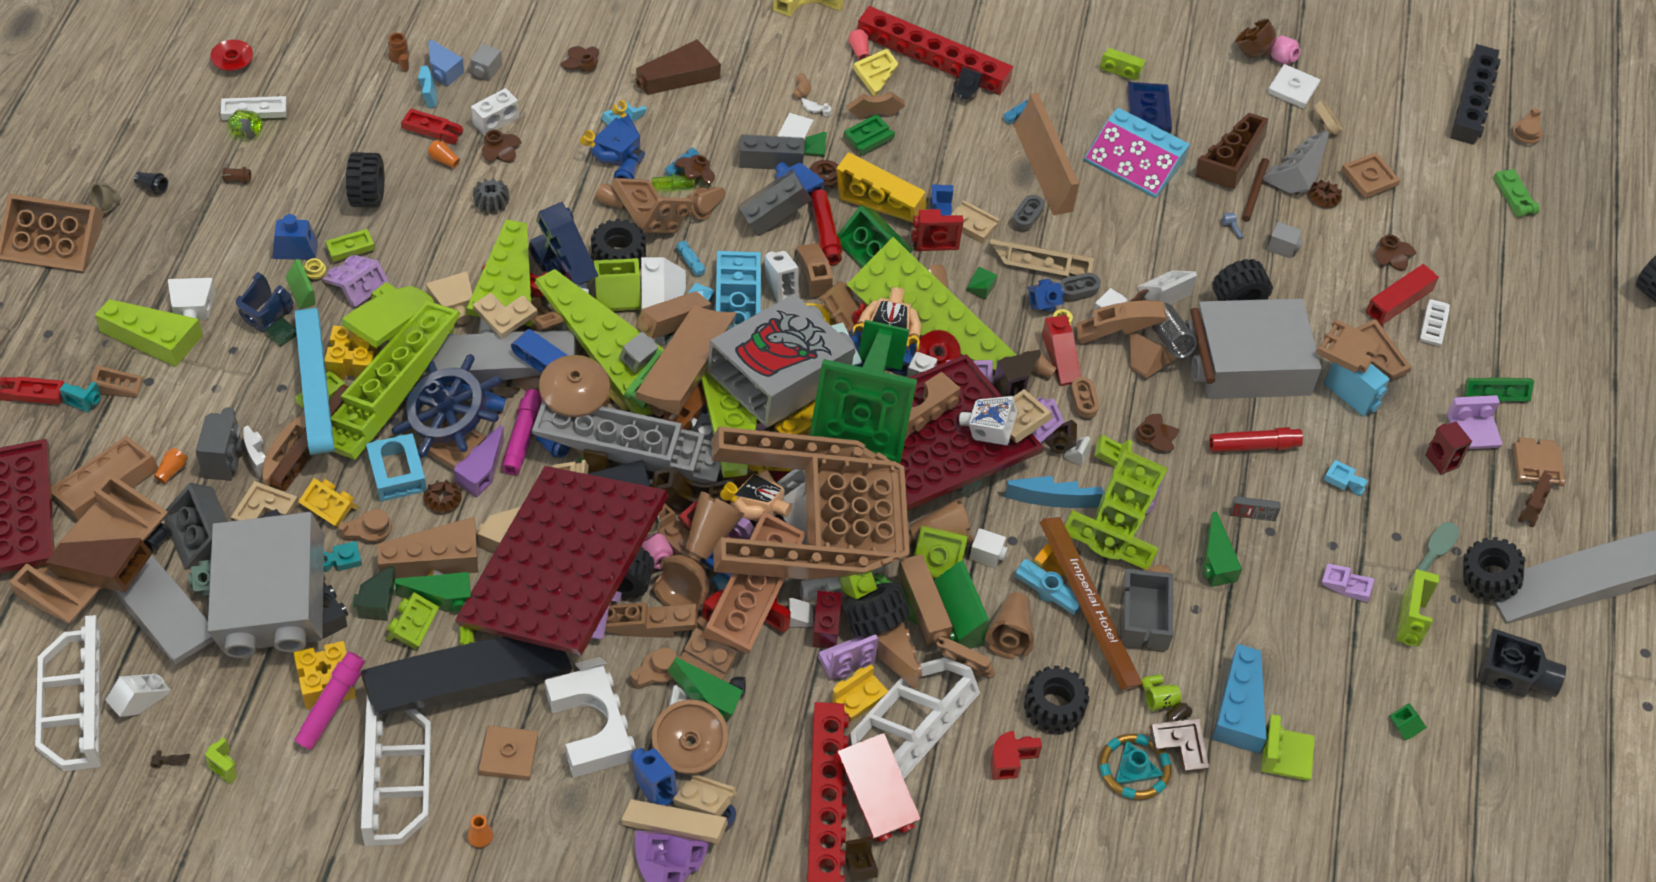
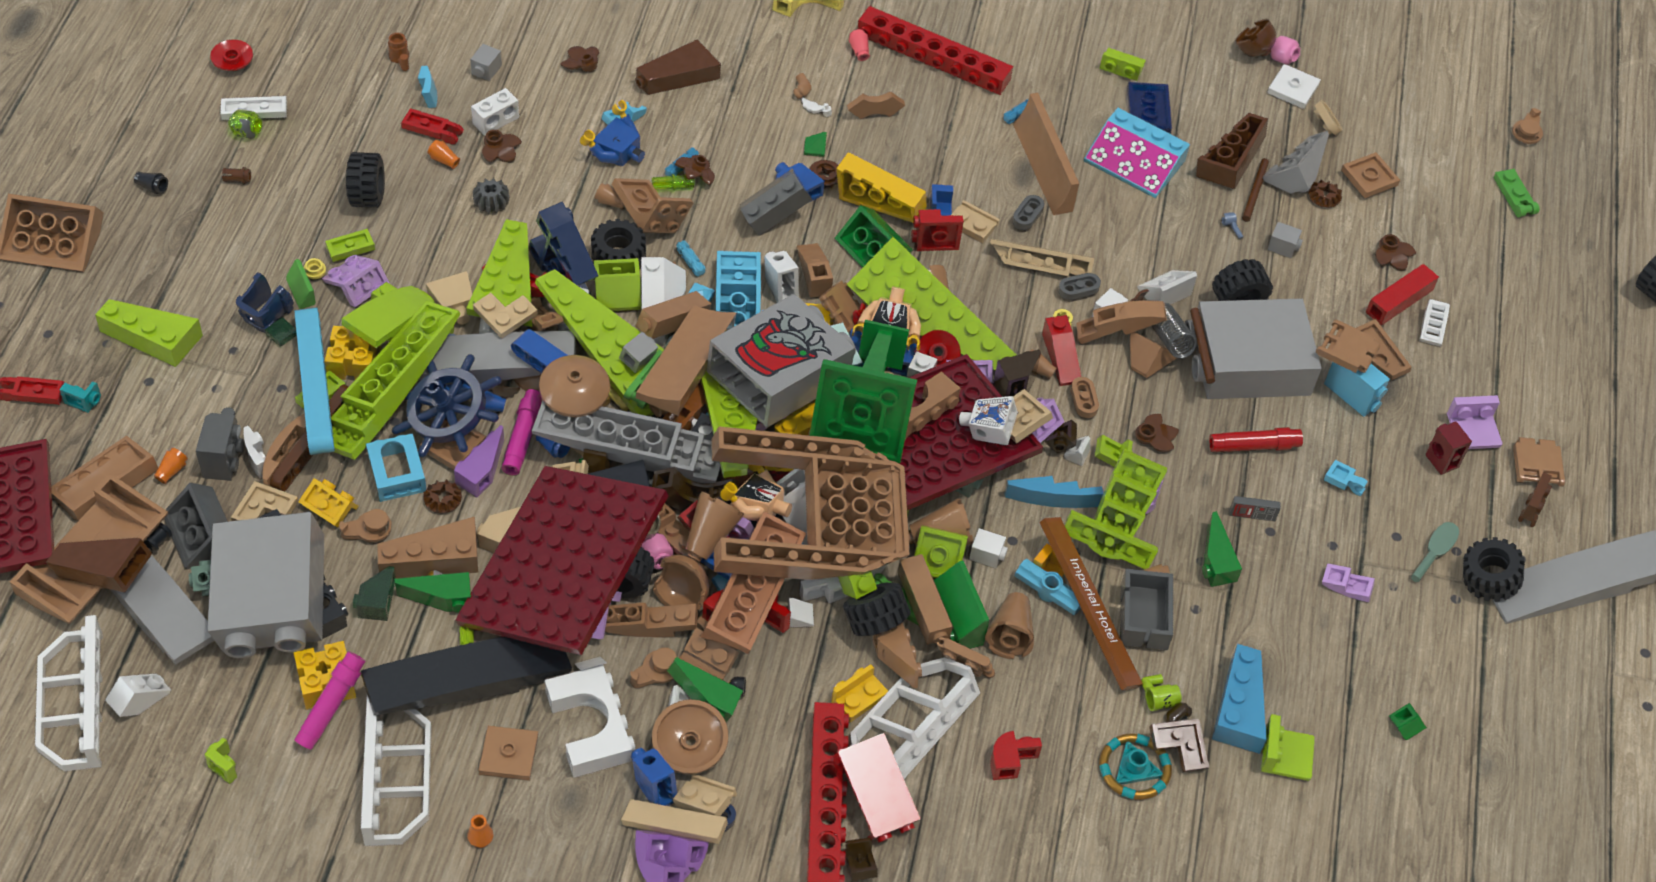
(104, 197): dark tan piece -> none
(108, 388): medium nougat slope -> none
(157, 760): dark brown piece -> none
(192, 296): white torso -> none
(294, 239): blue torso -> none
(343, 556): teal plate -> none
(412, 621): lime bracket -> none
(444, 64): medium blue slope -> none
(627, 170): blue cone -> none
(705, 200): medium nougat piece -> none
(769, 151): dark grey slope -> none
(795, 126): white sticker -> none
(826, 619): dark red brick -> none
(829, 241): red piece -> none
(849, 656): lavender bracket -> none
(869, 134): green plate -> none
(876, 70): light yellow wing -> none
(968, 83): black bracket -> none
(982, 282): green slope -> none
(1045, 295): blue brick -> none
(1060, 683): black tyre -> none
(1412, 625): lime panel -> none
(1475, 94): black brick -> none
(1504, 387): green plate -> none
(1519, 666): black brick -> none

